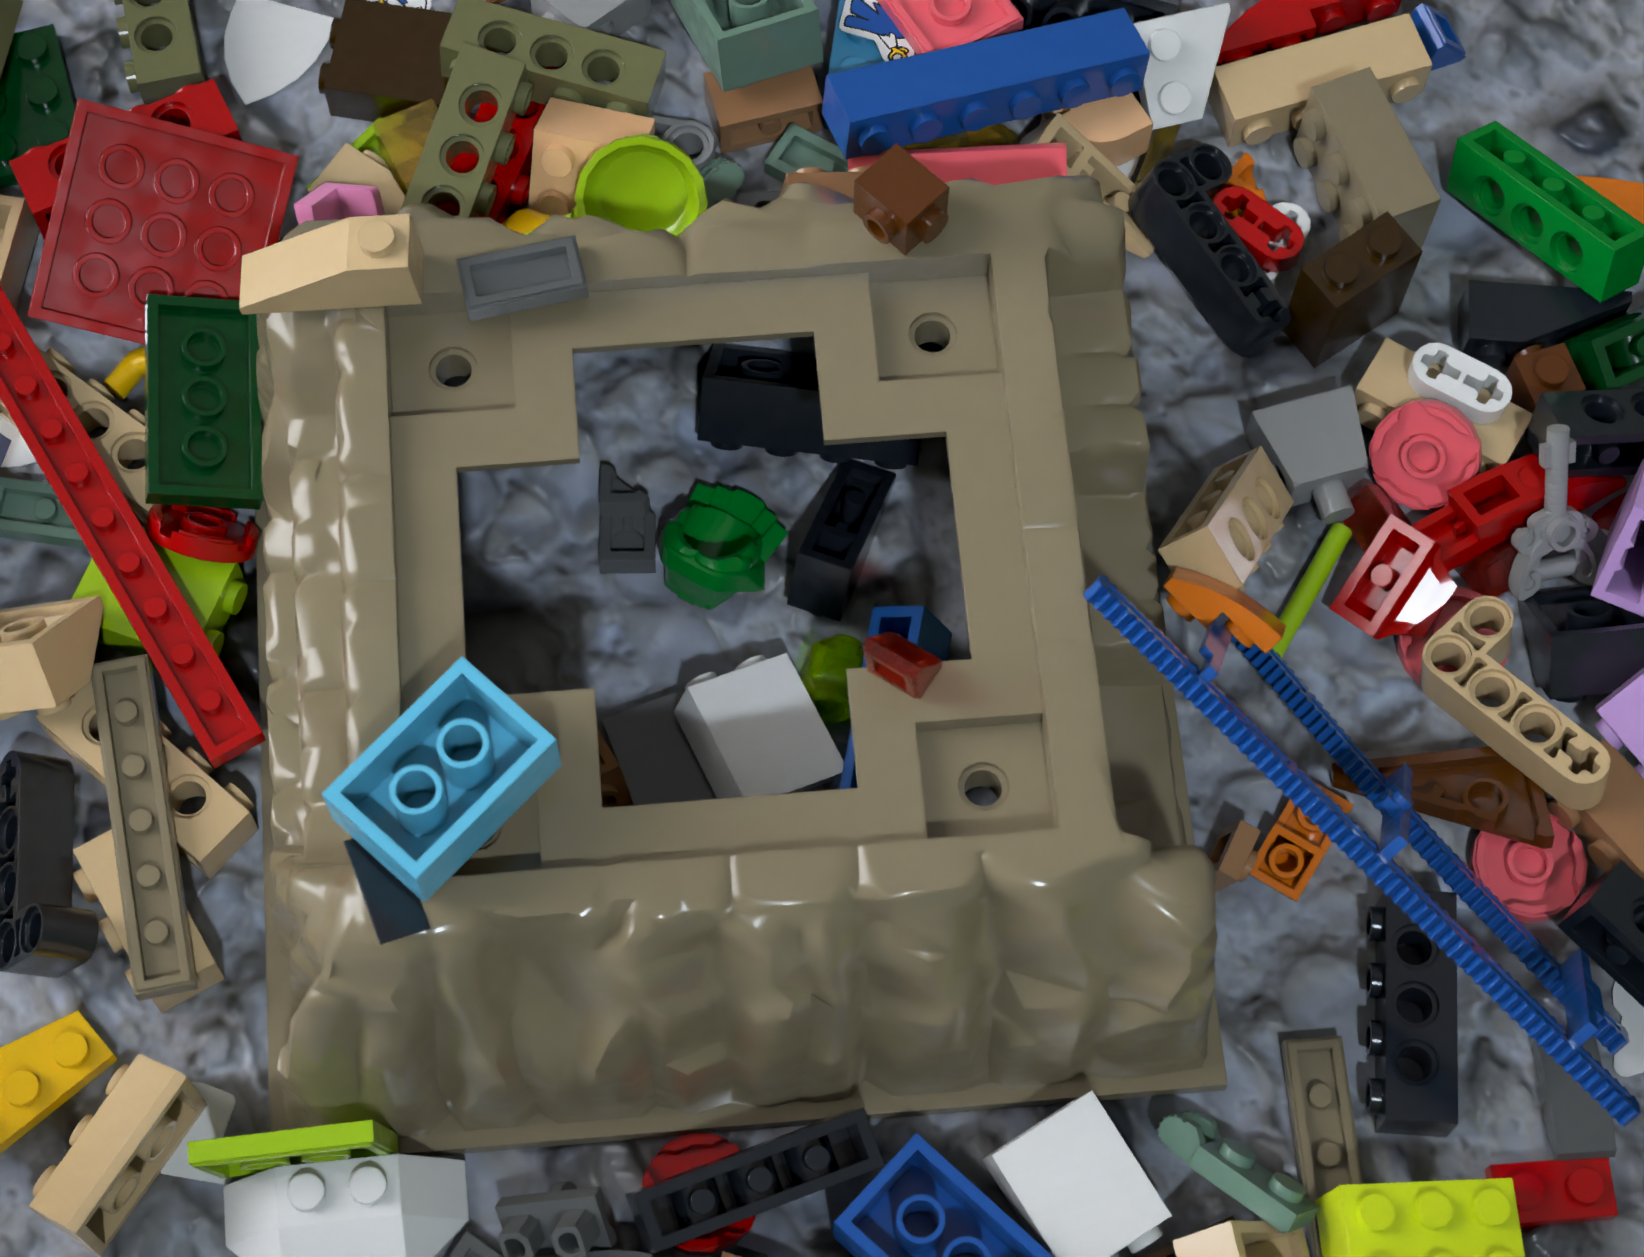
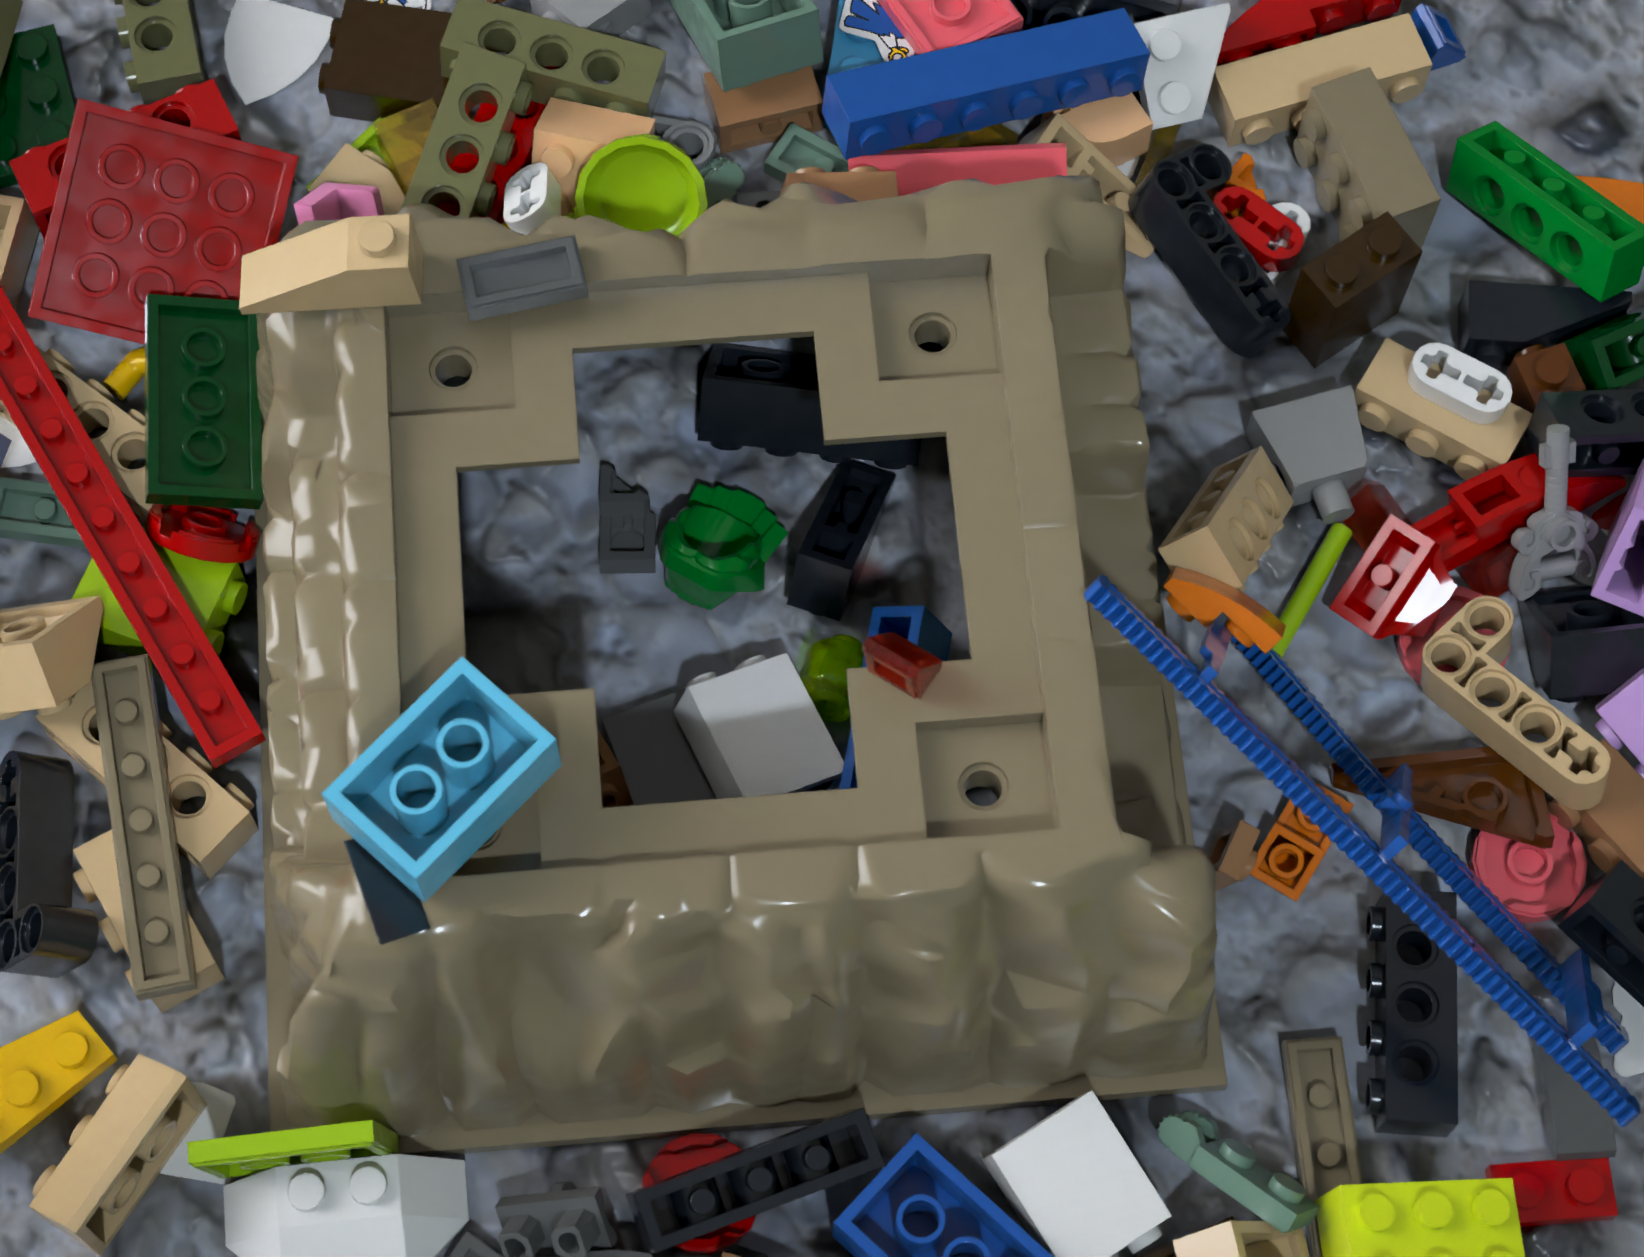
(531, 198): none -> white beam
(901, 200): reddish brown brick -> none
(1424, 452): coral tile -> none

